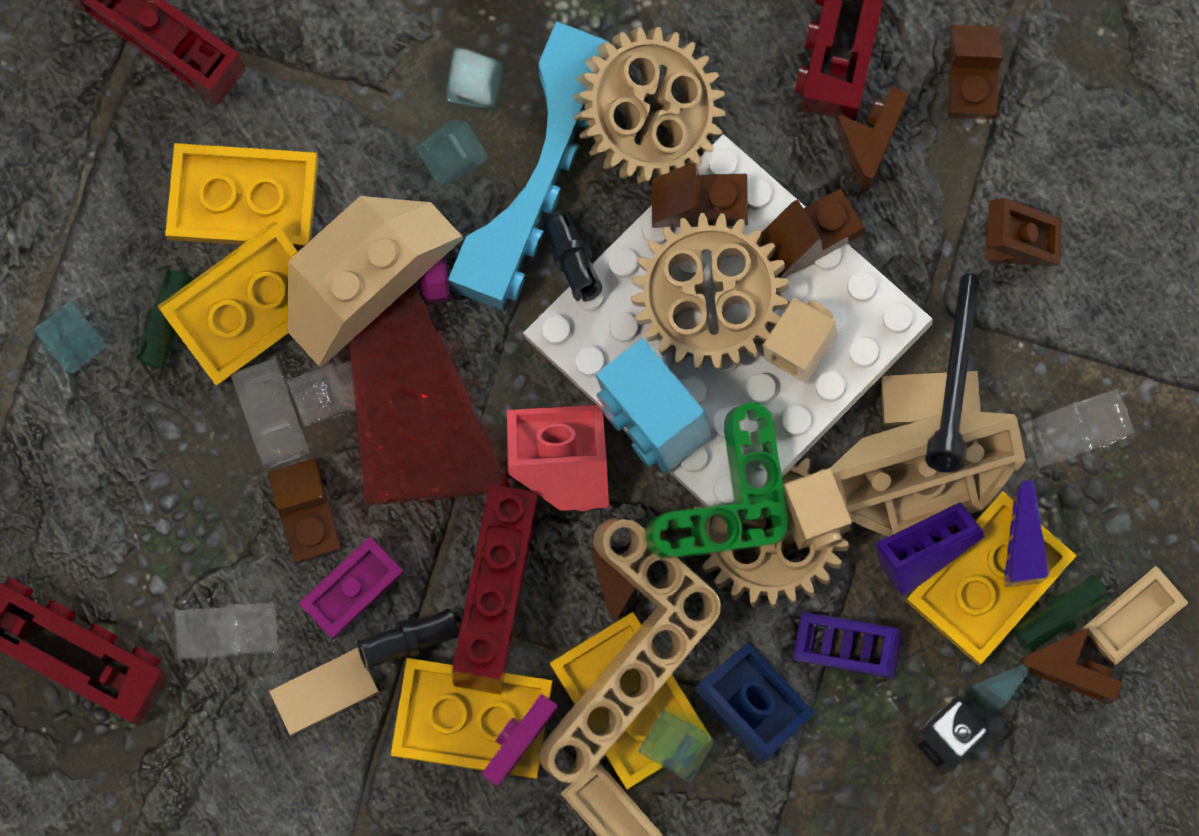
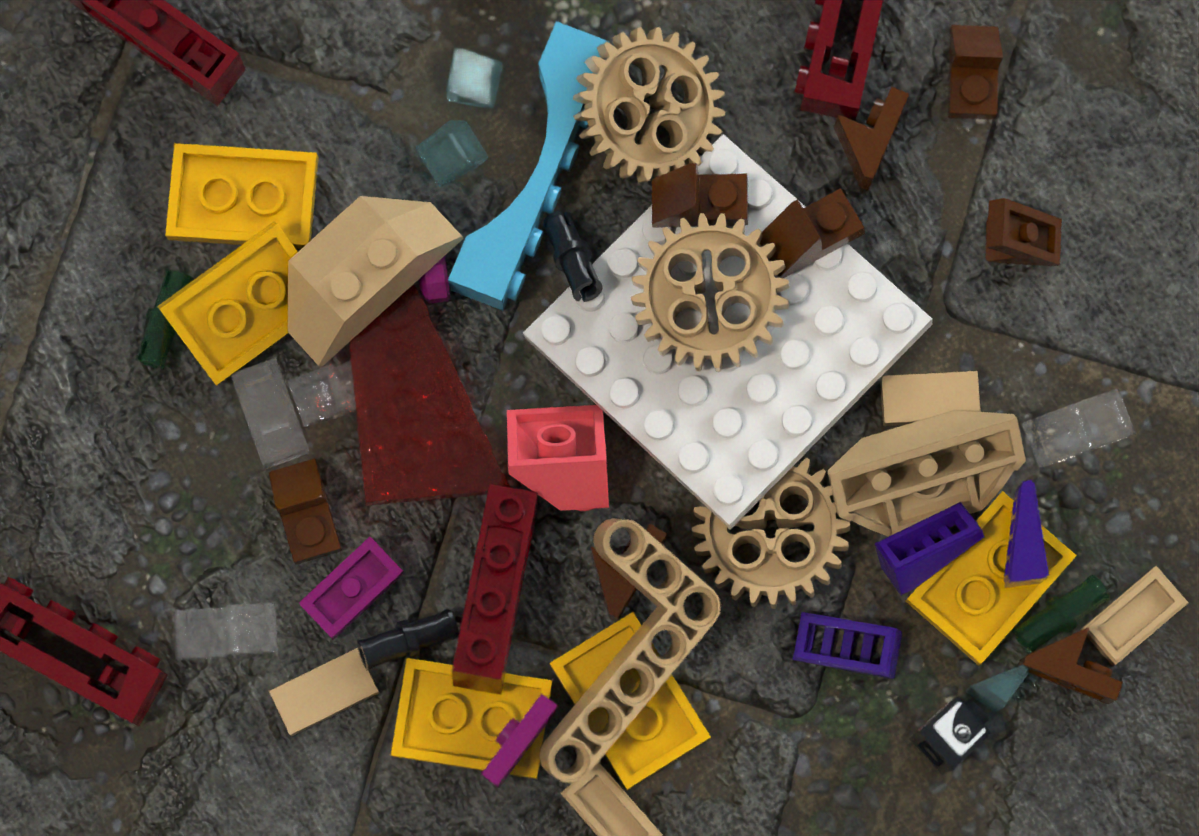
(70, 337): clear light blue slope -> none
(653, 406): medium azure brick -> none
(676, 745): clear light blue slope -> none
(747, 500): green beam -> none
(753, 703): dark blue slope -> none
(801, 339): tan brick -> none
(816, 511): tan brick -> none
(947, 448): black piece -> none

